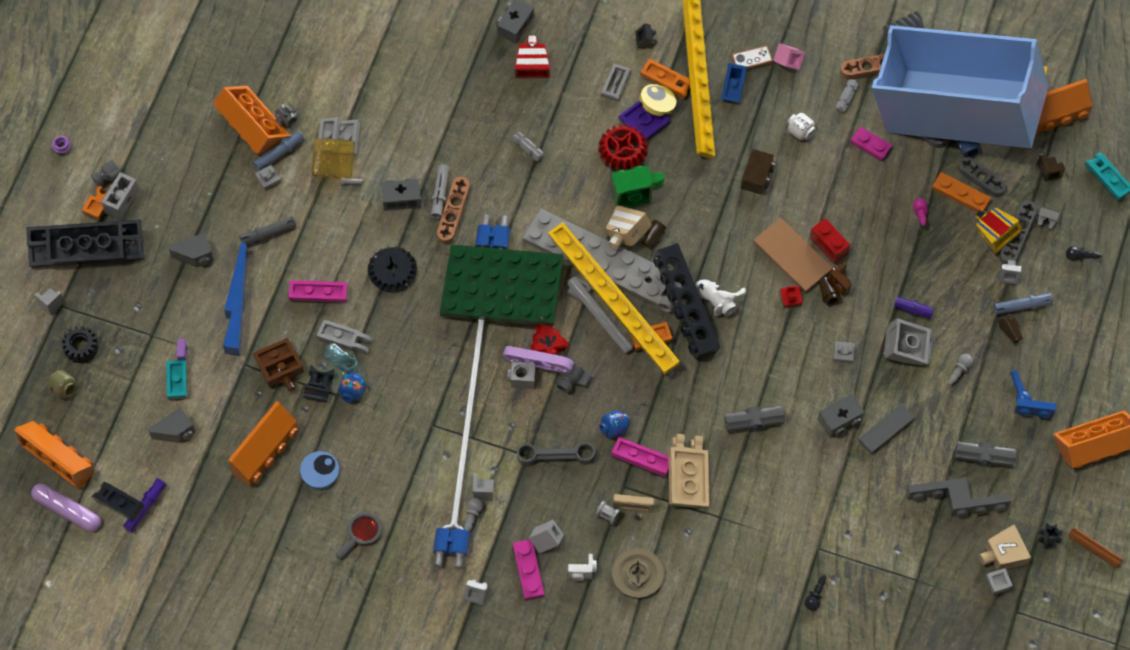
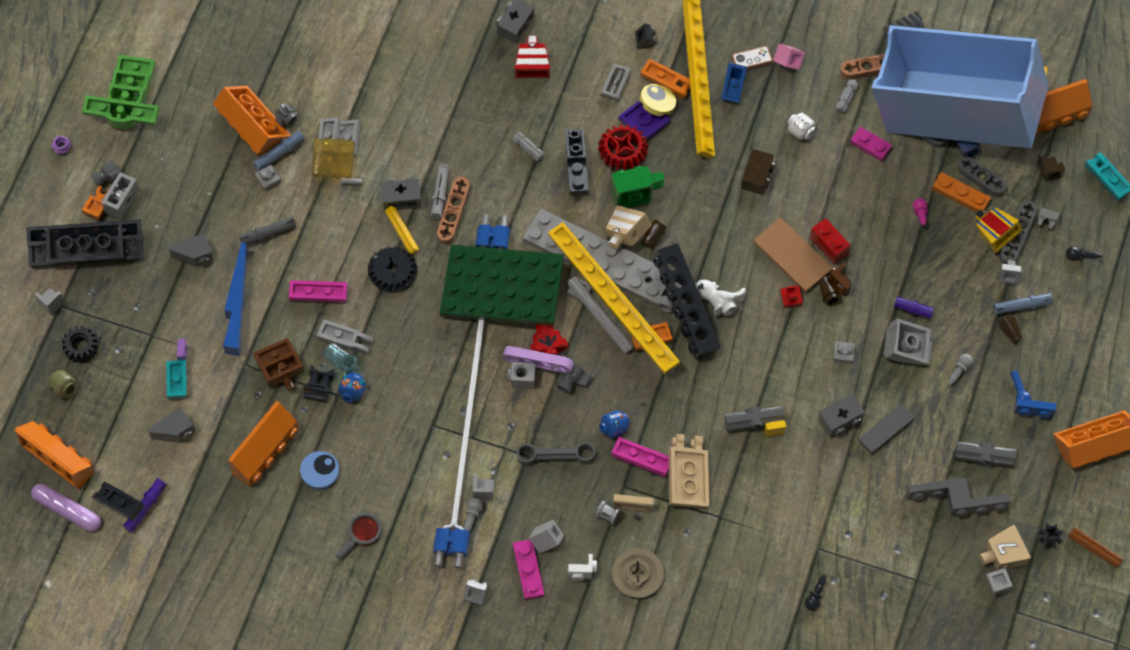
(126, 95): none -> bright green slope
(401, 230): none -> yellow axle
(576, 162): none -> black slope
(775, 428): none -> yellow tile

